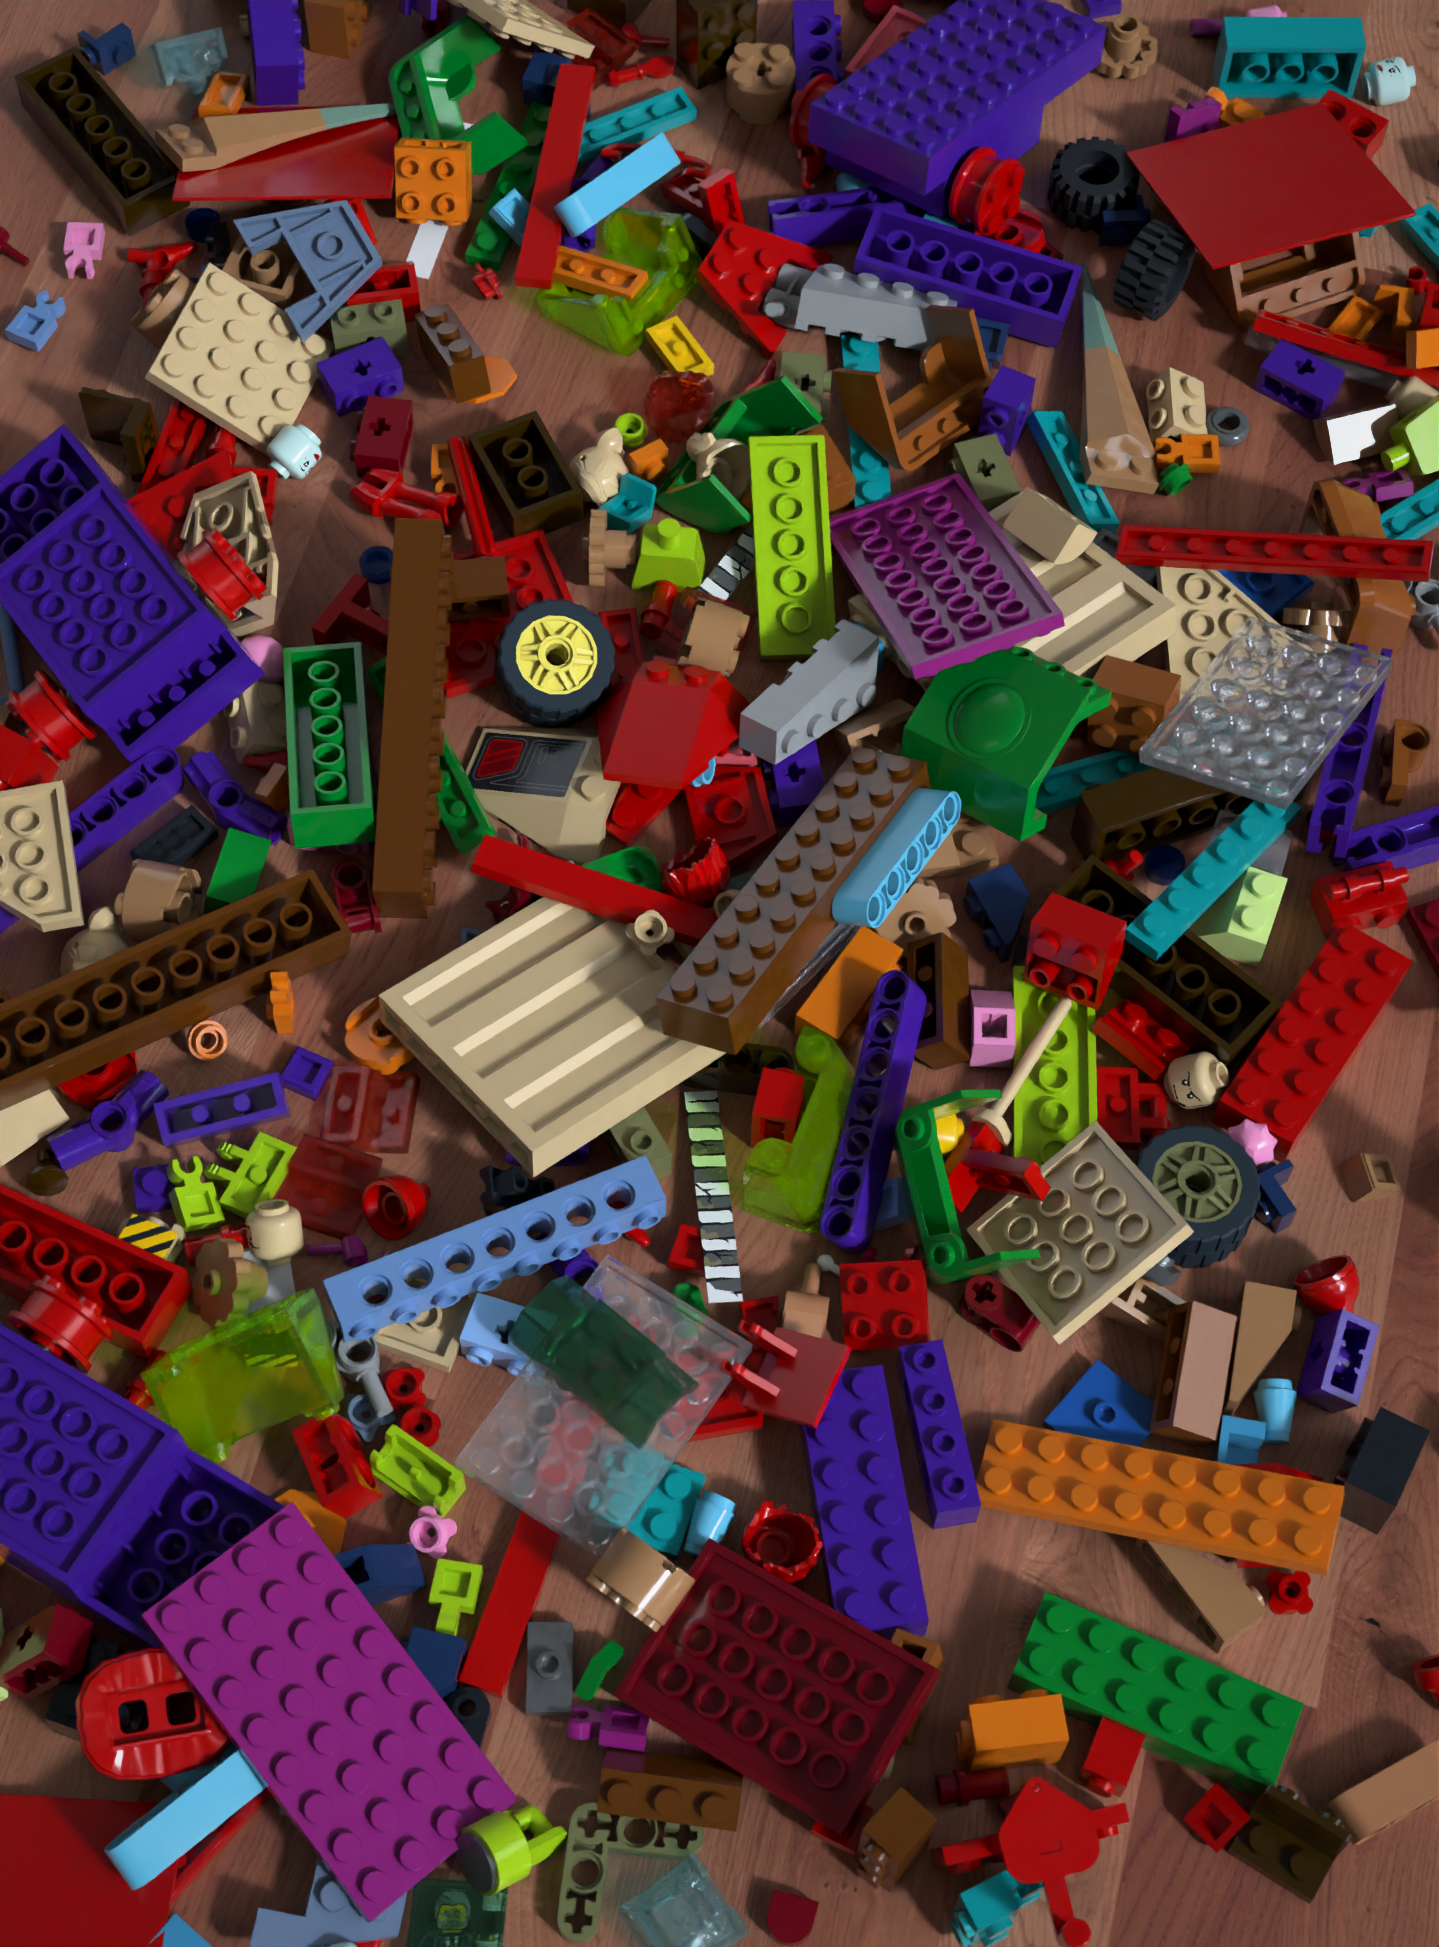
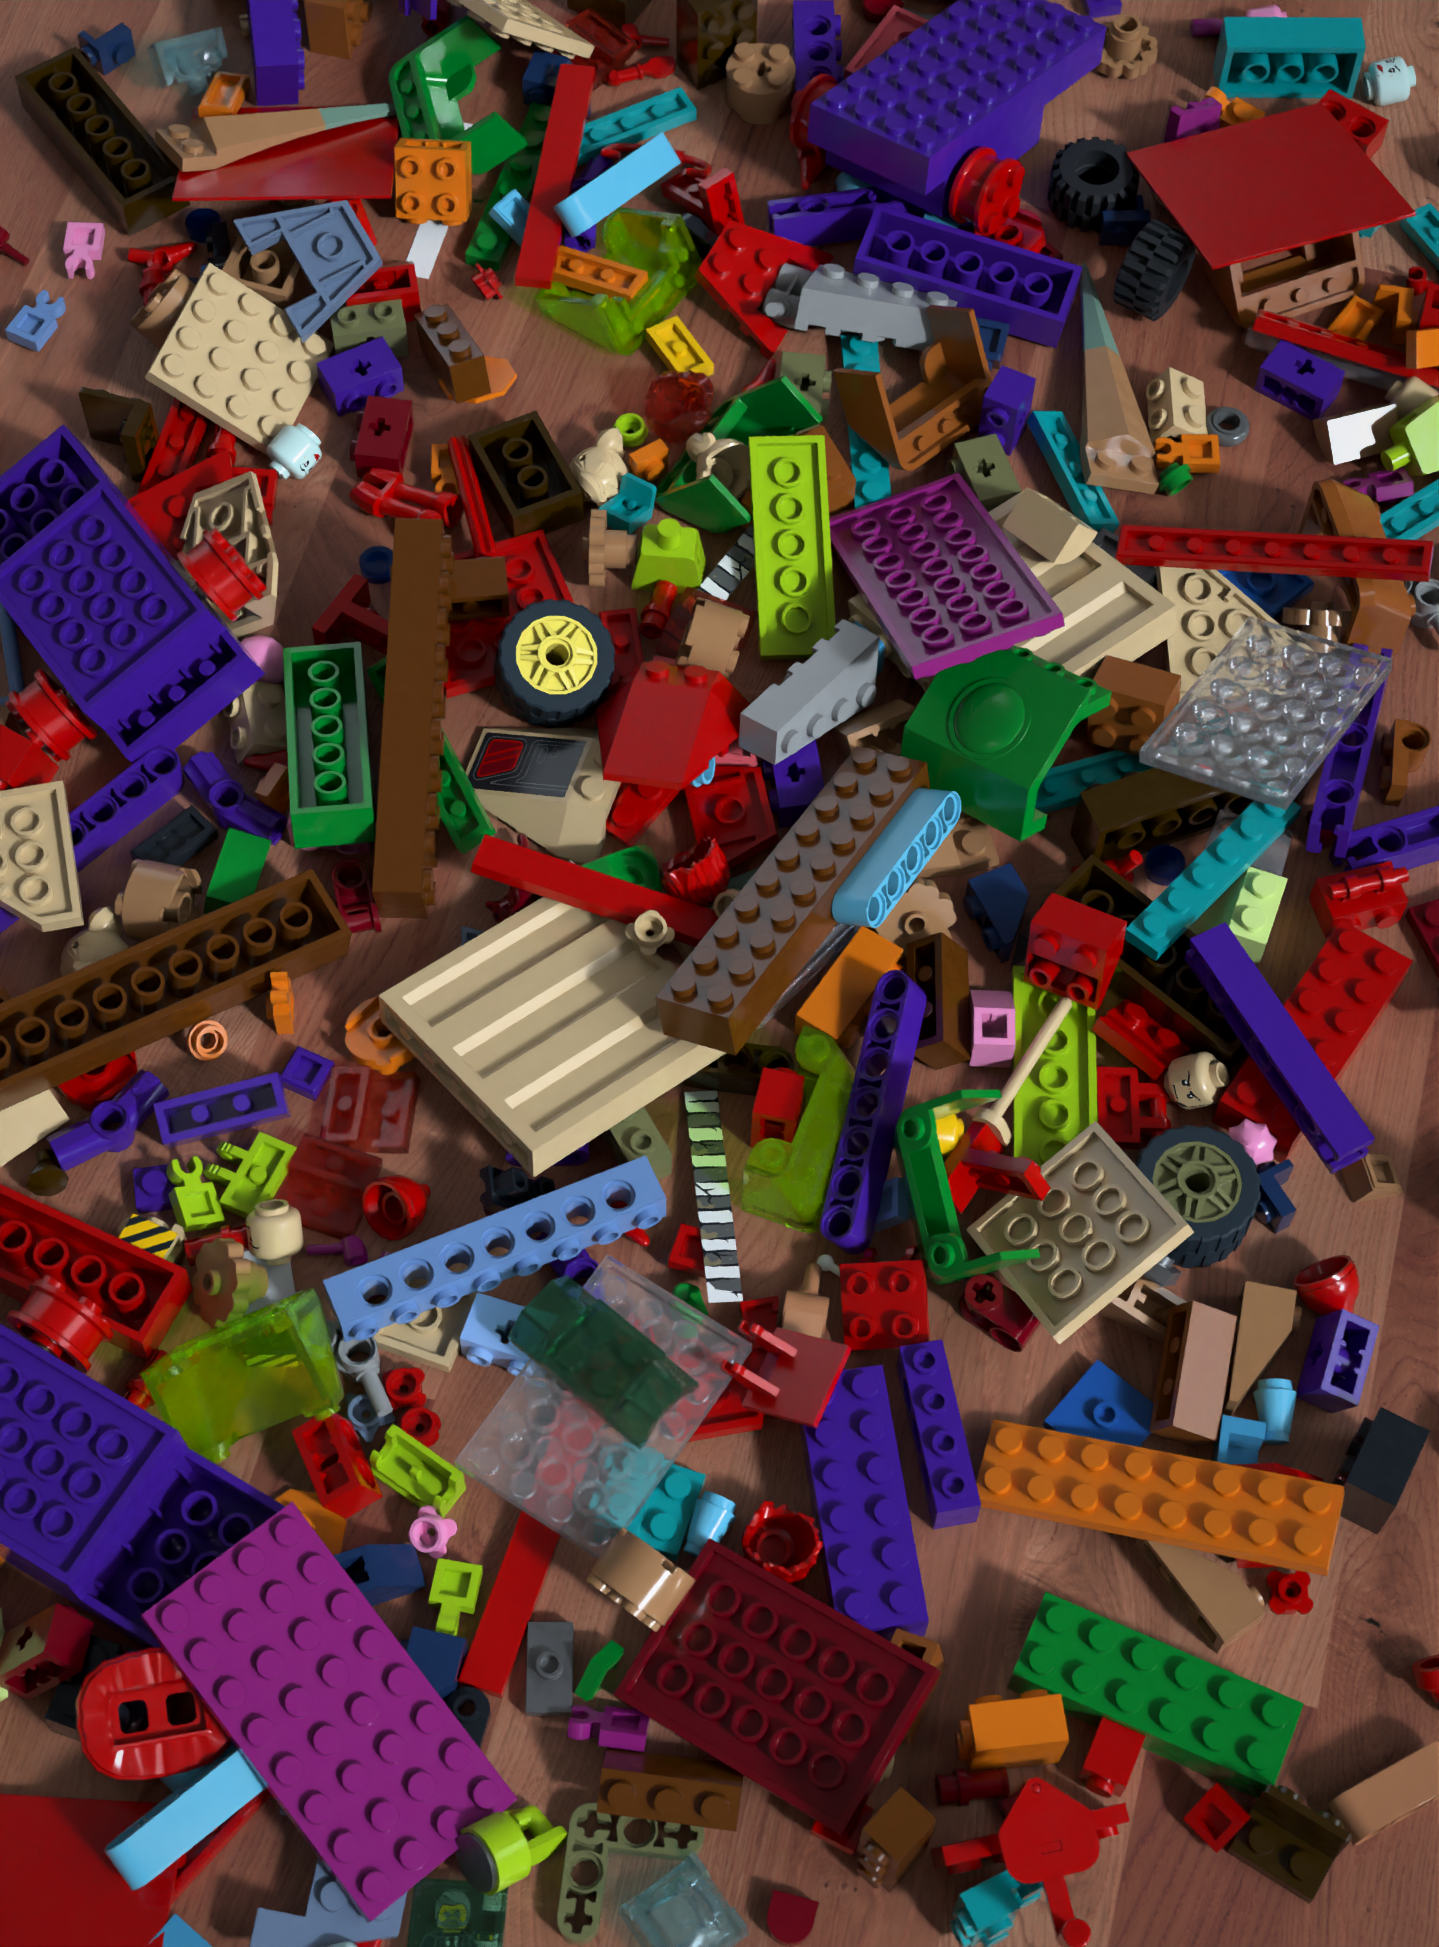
(1278, 1048): none -> dark purple piece

